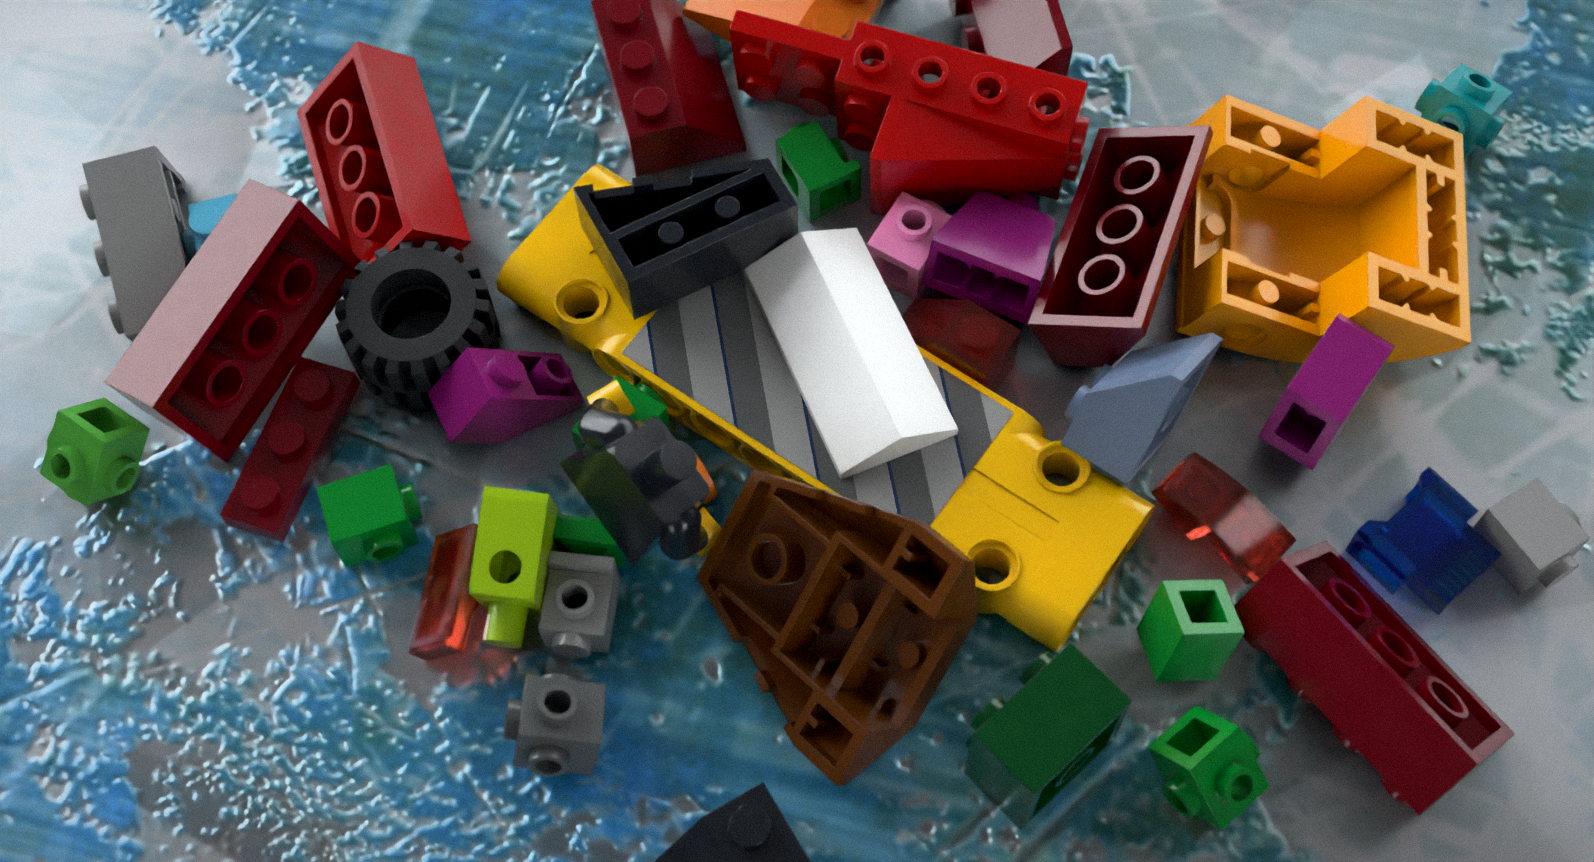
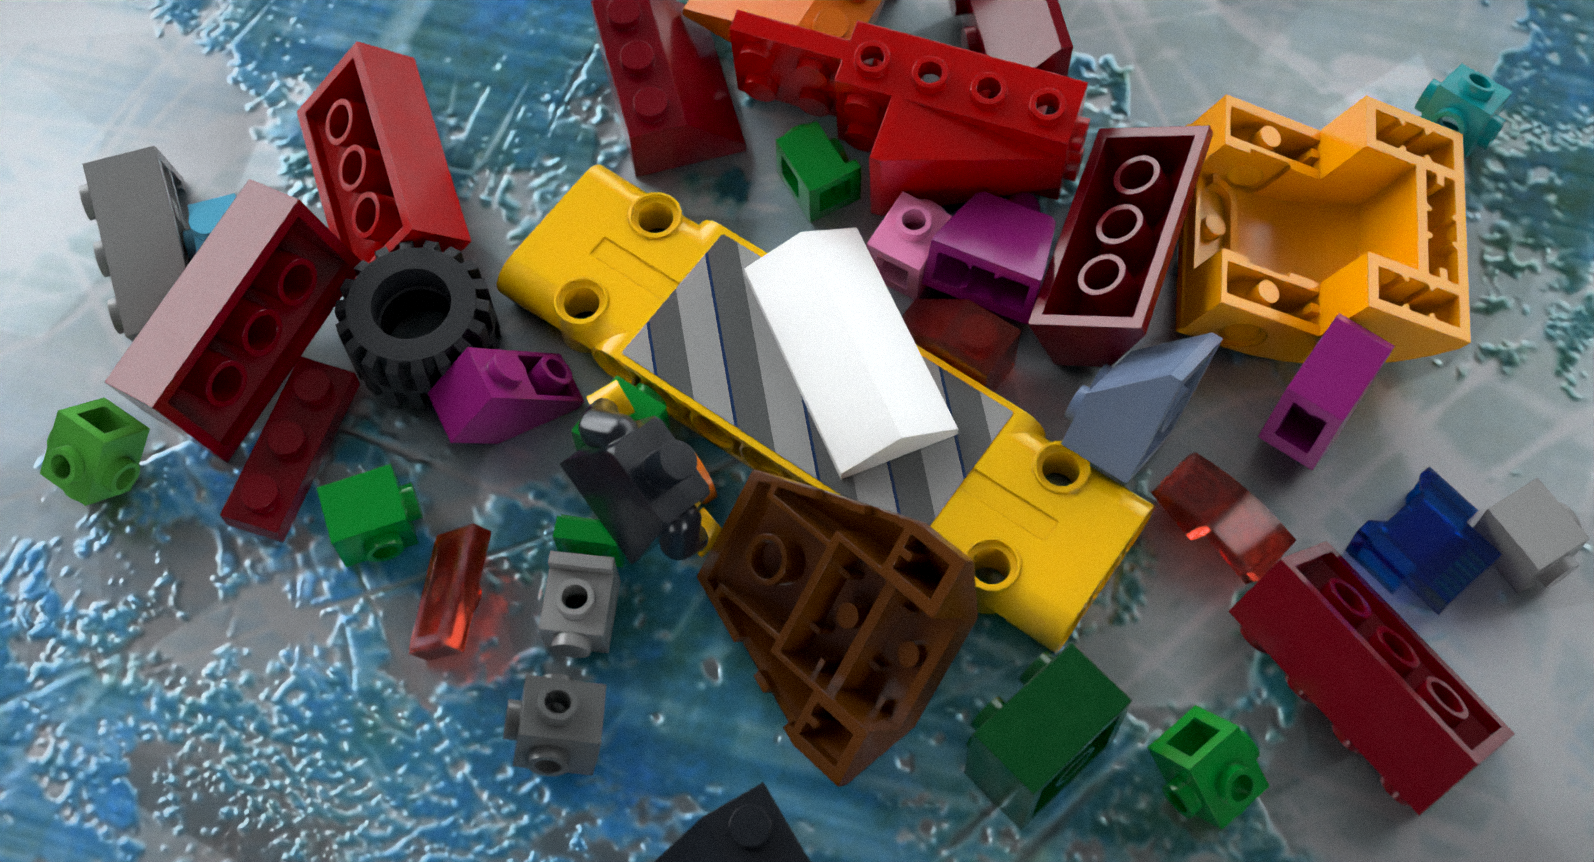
(511, 540): lime torso -> none
(686, 231): black wedge -> none
(1189, 630): green brick -> none

